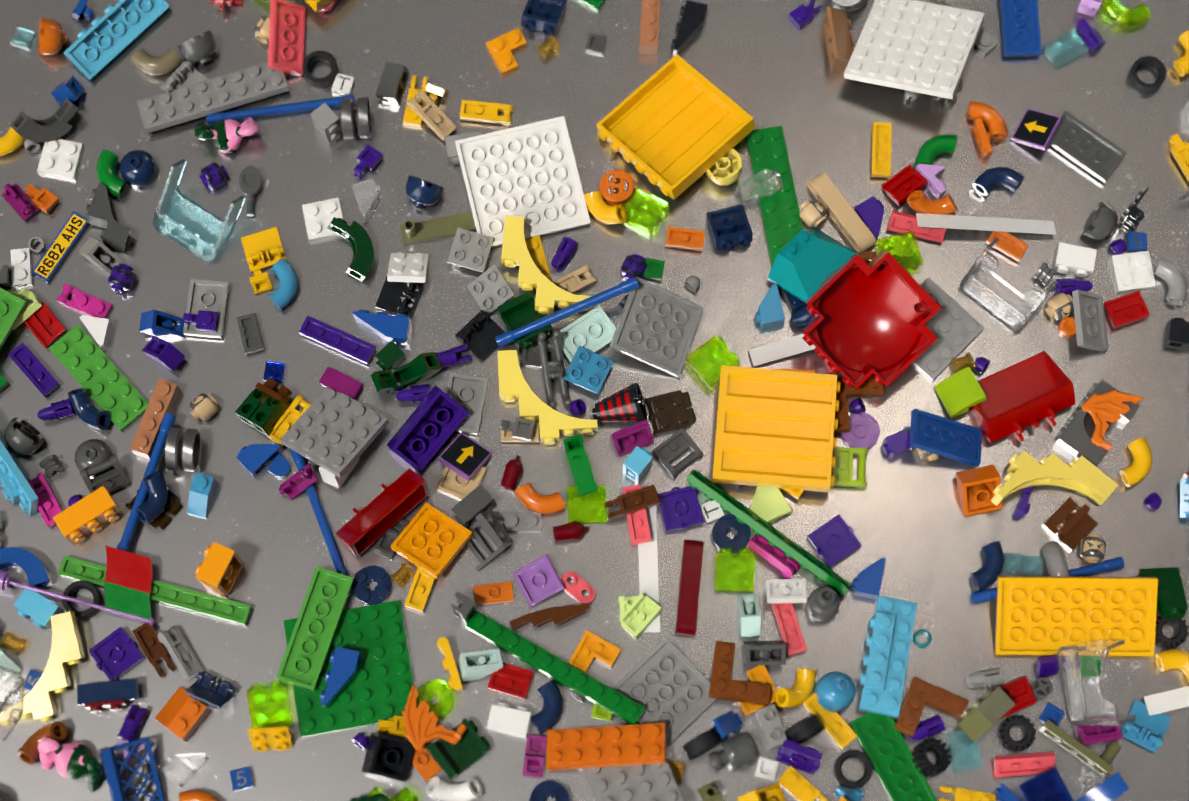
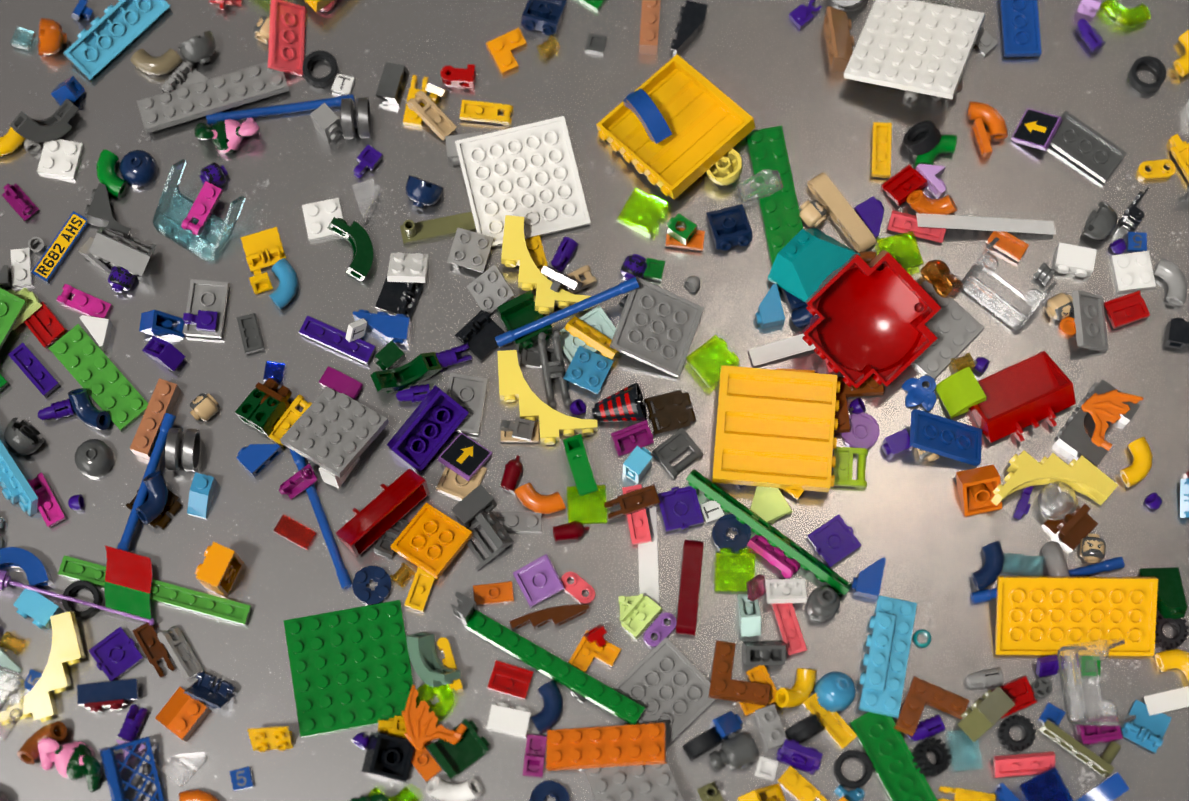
(42, 199): orange plate -> none
(51, 466): dark grey wheel -> none
(88, 515): light orange brick -> none
(110, 480): dark grey plate -> none
(122, 251): none -> light grey wedge
(202, 208): none -> dark pink plate
(250, 184): dark grey piece -> none
(269, 705): clear neon green plate -> none
(279, 467): blue tile -> none
(295, 532): none -> clear red tile
(315, 628): bright green plate -> none
(343, 670): blue slope -> none
(356, 330): none -> white tile
(426, 662): none -> sand green arch
(459, 77): none -> red leg
(479, 664): light aqua slope -> none
(561, 279): none -> hinge
(591, 337): none -> yellow plate
(596, 634): none -> red tile
(600, 713): lime plate -> none
(603, 211): yellow cylinder -> none
(616, 187): orange head -> none
(648, 115): none -> blue arch
(660, 629): none -> medium lavender plate
(677, 770): pearl gold plate -> none
(681, 236): none -> green brick
(756, 587): none -> clear pink tile
(919, 145): none -> black tyre
(919, 395): none -> blue plate
(943, 281): none -> clear orange brick
(998, 176): dark blue cylinder -> none
(1057, 500): none -> clear cylinder
(1065, 49): clear light blue plate -> none
(1076, 285): dark purple hinge -> none
(1157, 170): none -> yellow plate

